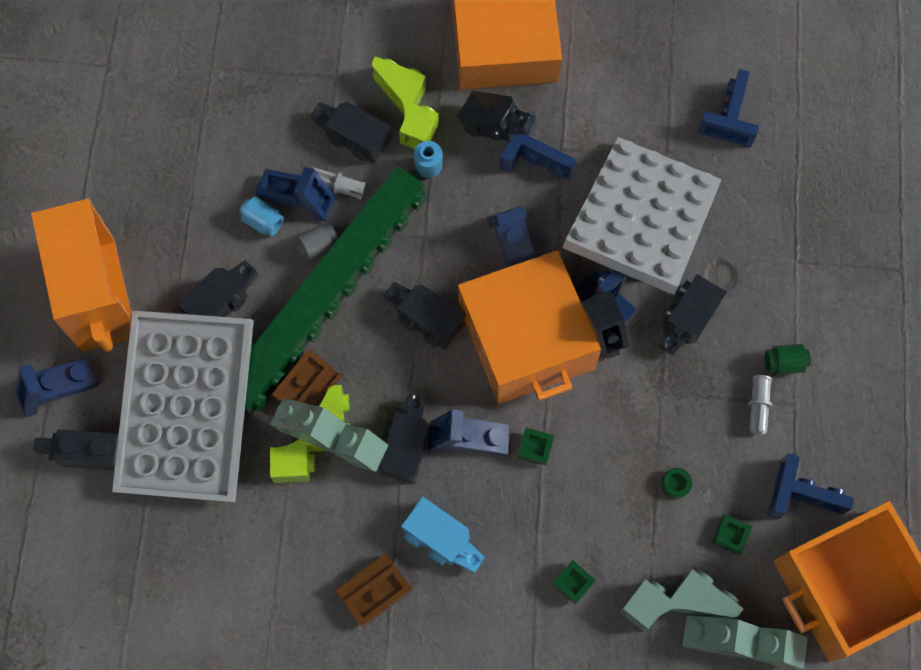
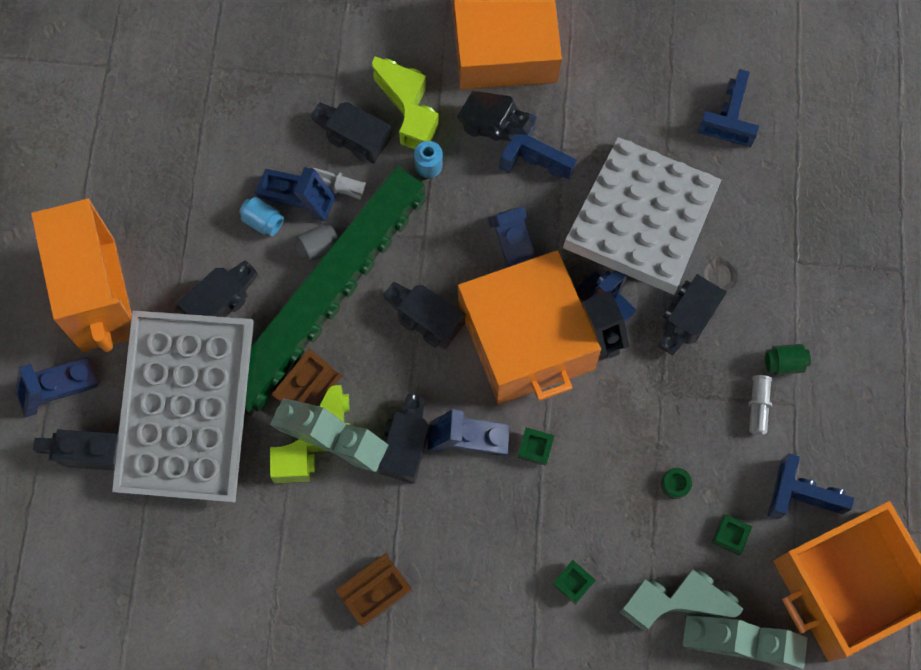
(441, 536): dark azure hinge -> none

